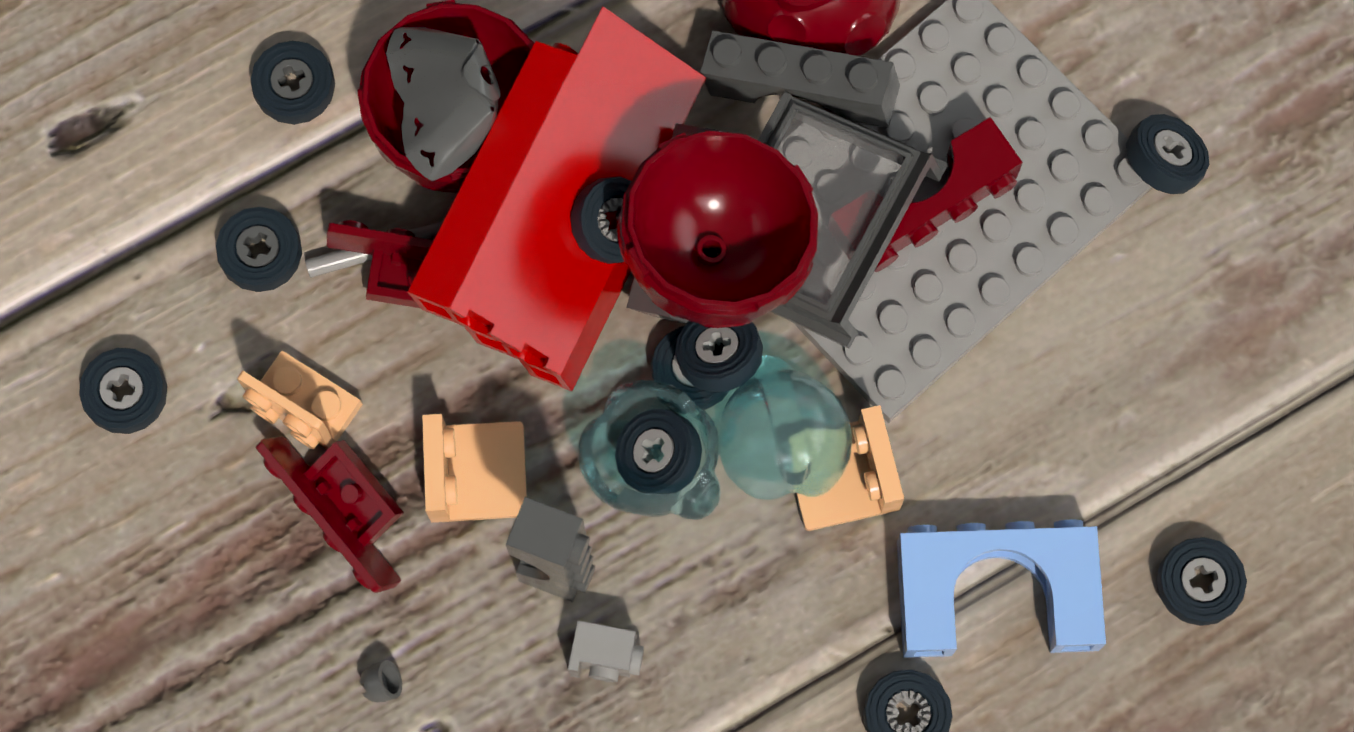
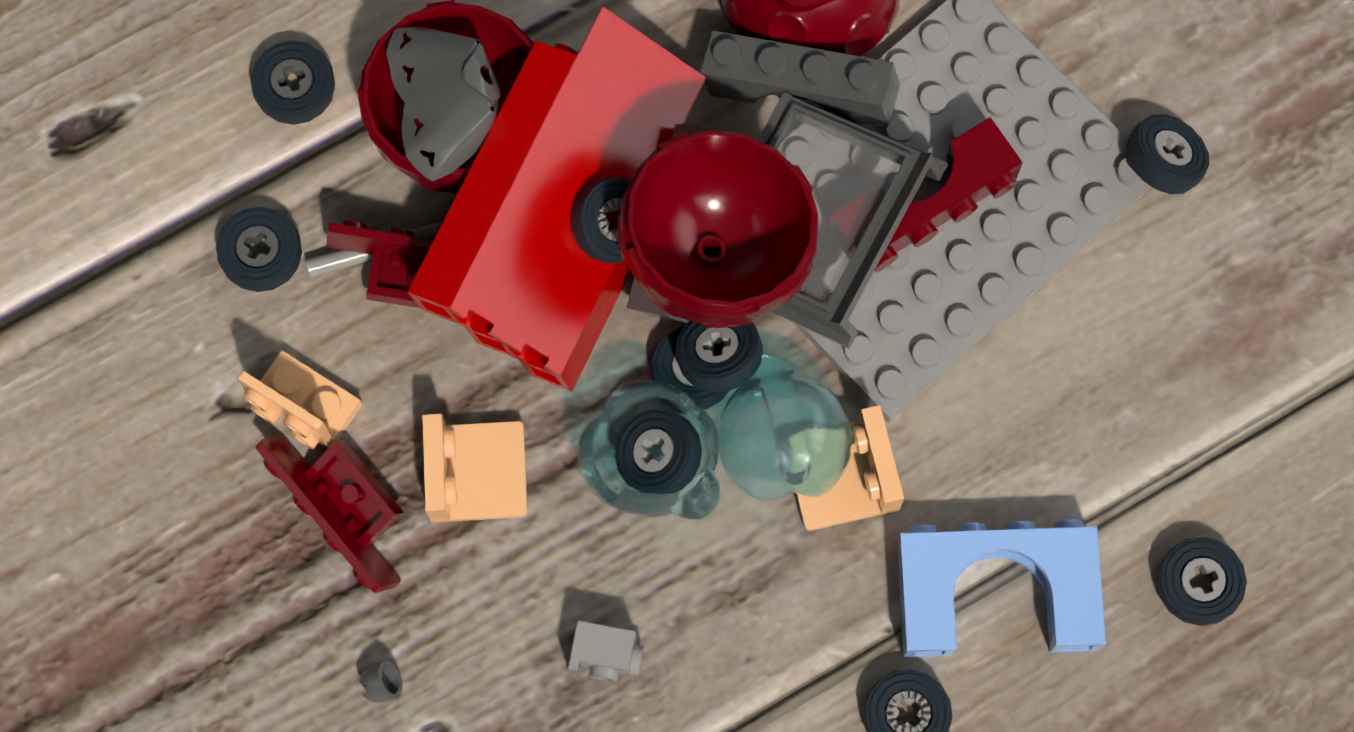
(135, 410): black bush -> none
(551, 550): dark grey arch -> none

